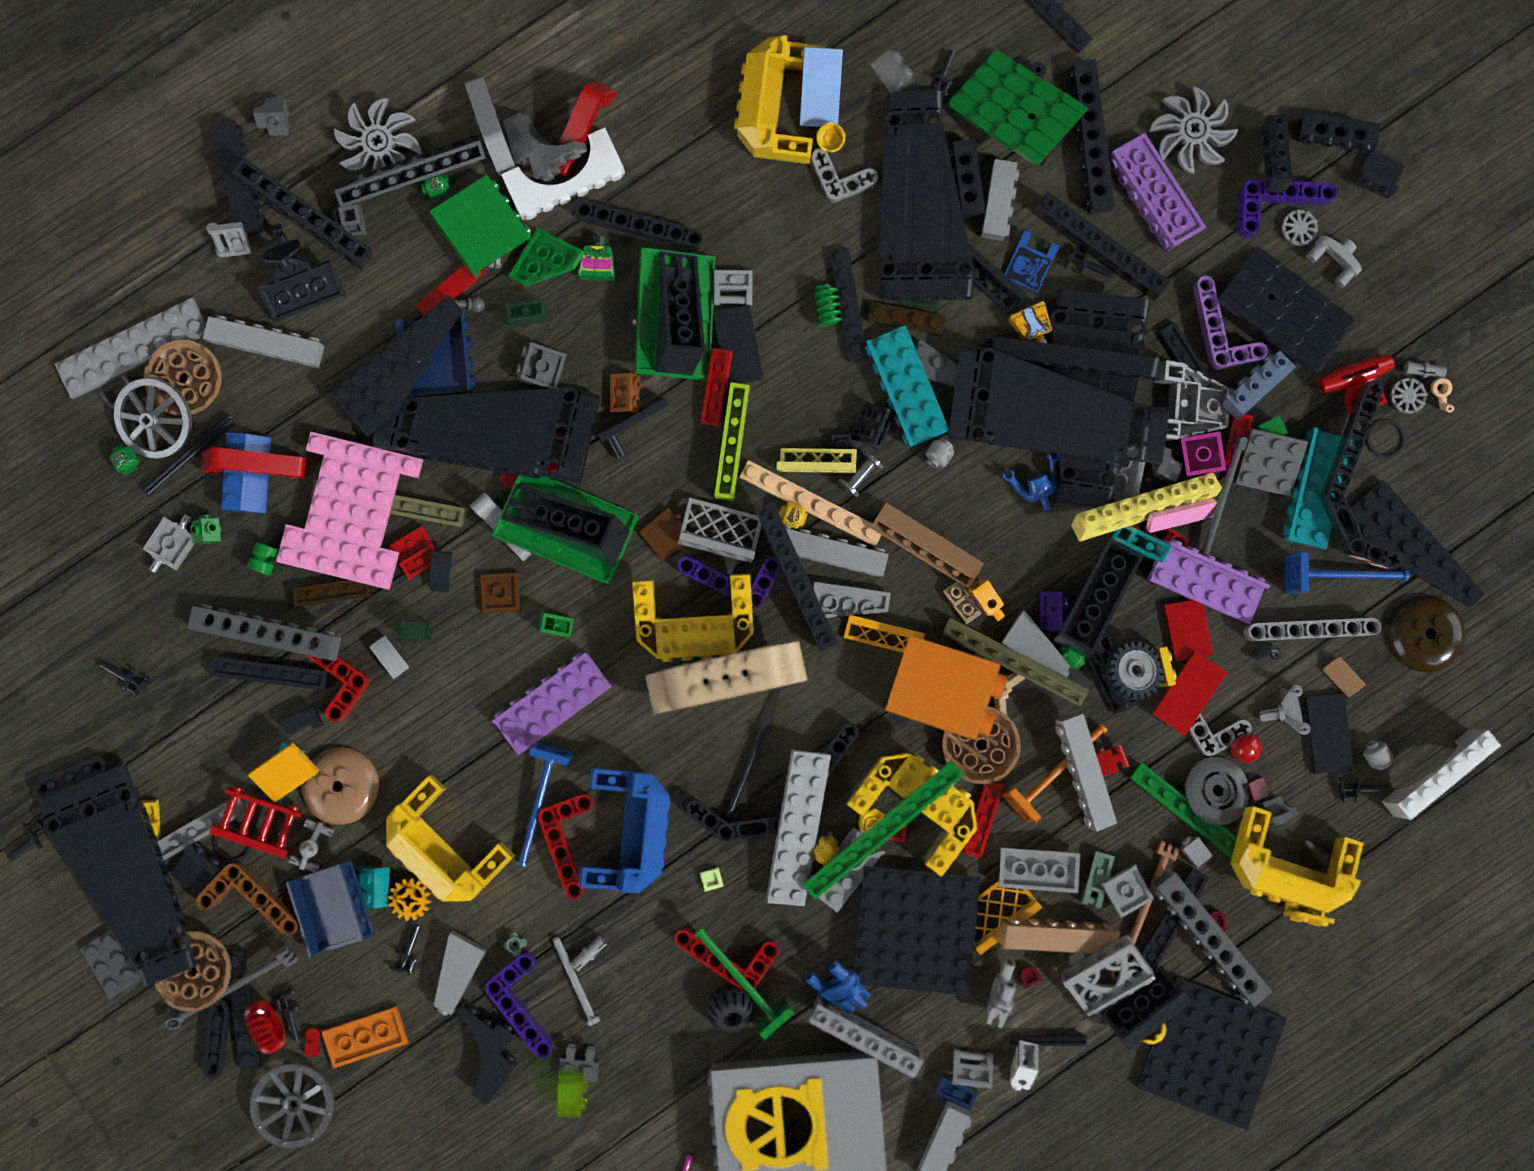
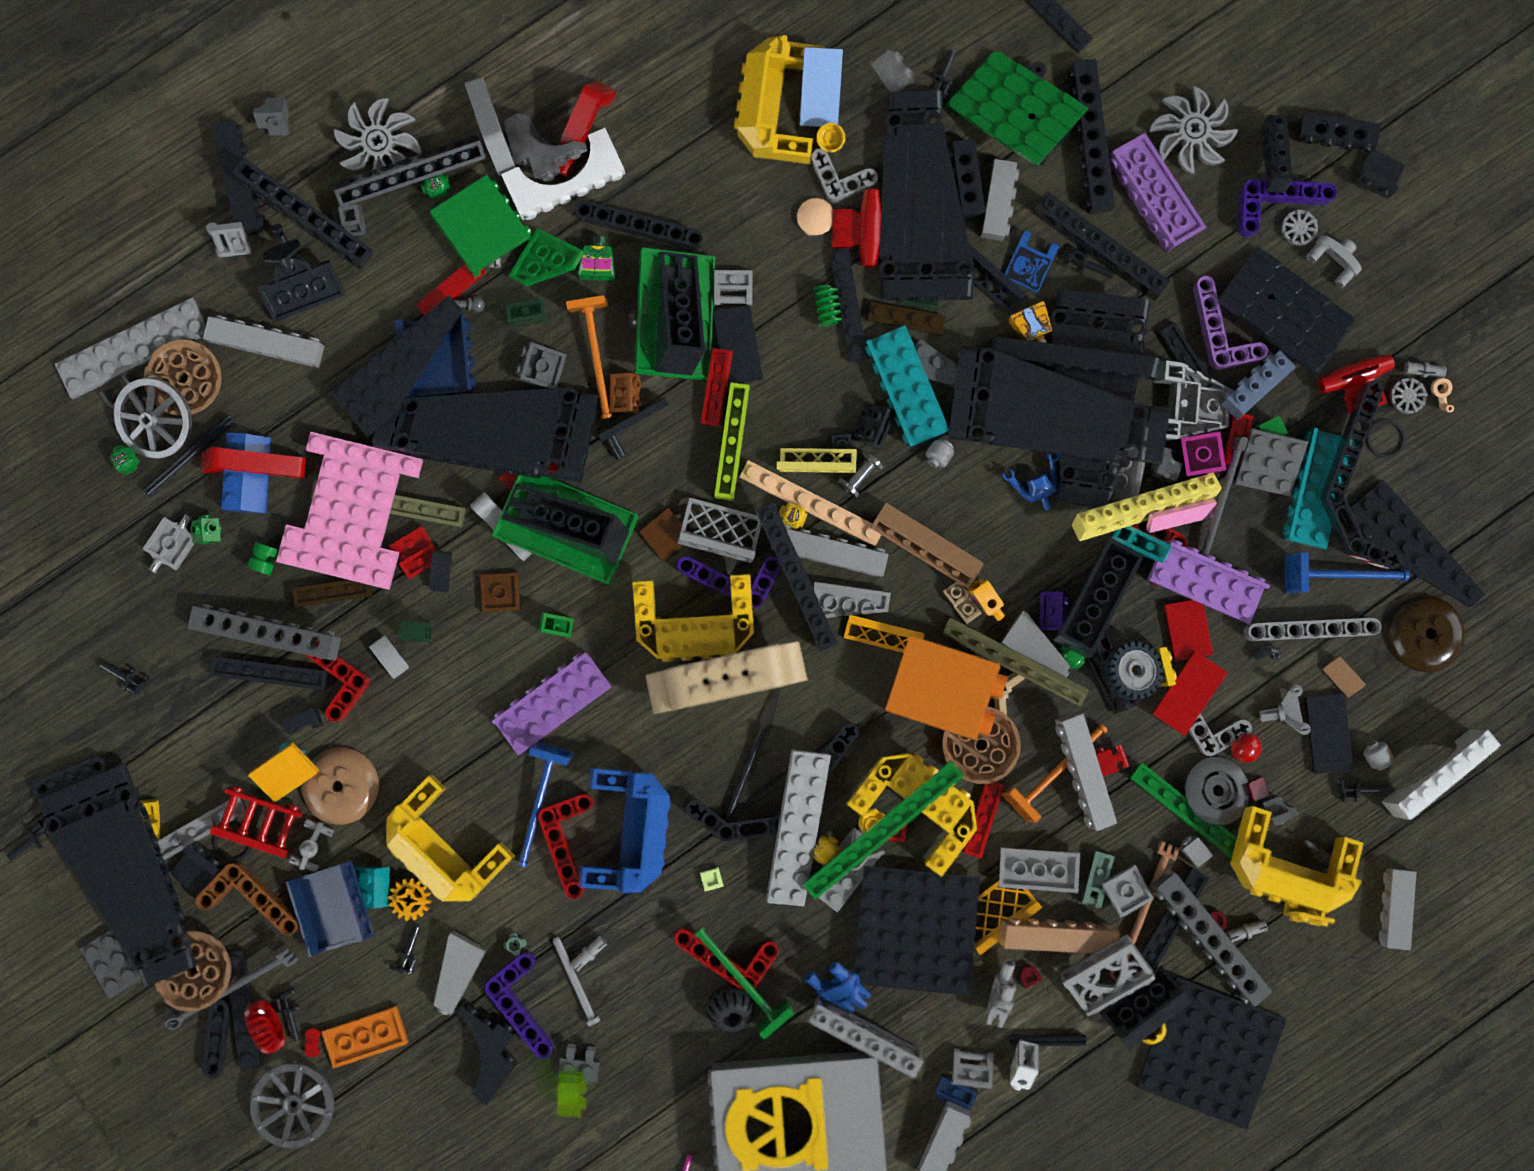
(588, 305): none -> orange tile
(815, 216): none -> light nougat dish
(860, 228): none -> red plate
(1247, 930): none -> light grey pin
(1397, 908): none -> light grey brick

